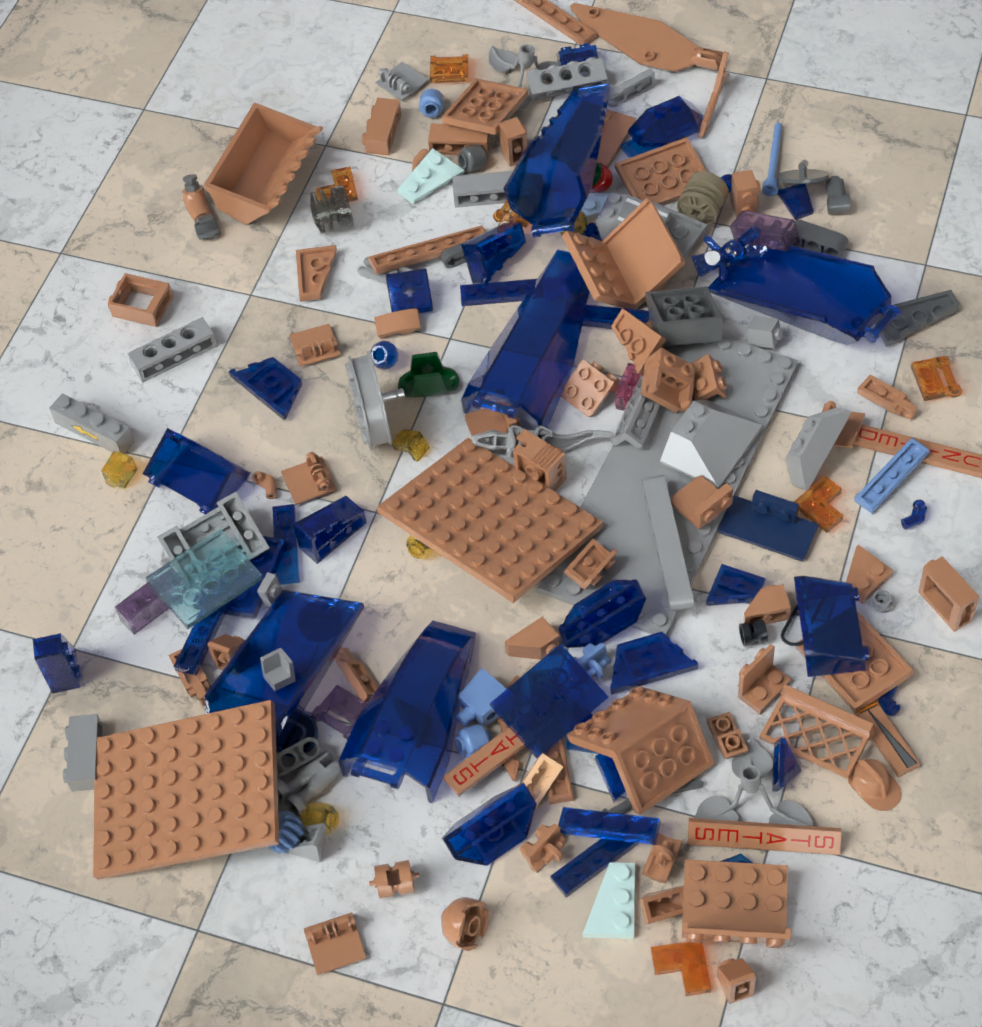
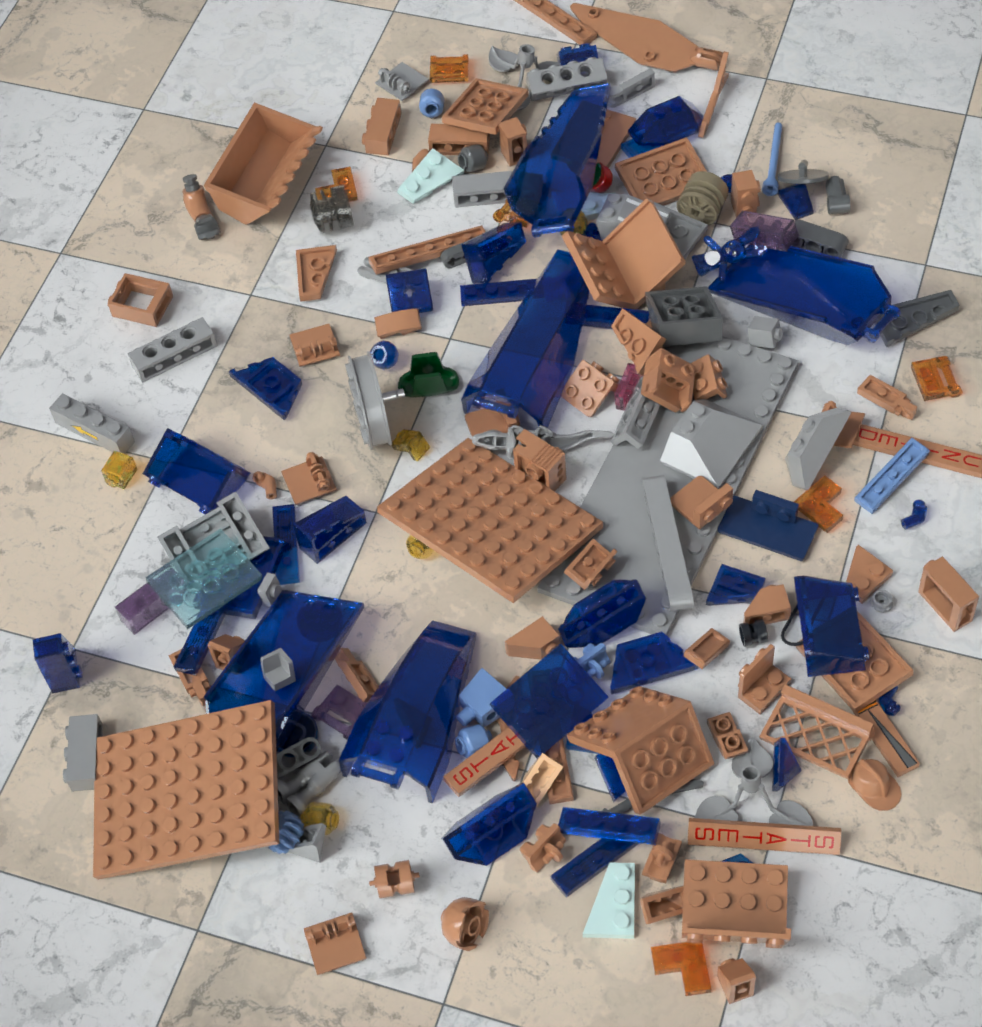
(706, 648): none -> nougat tile

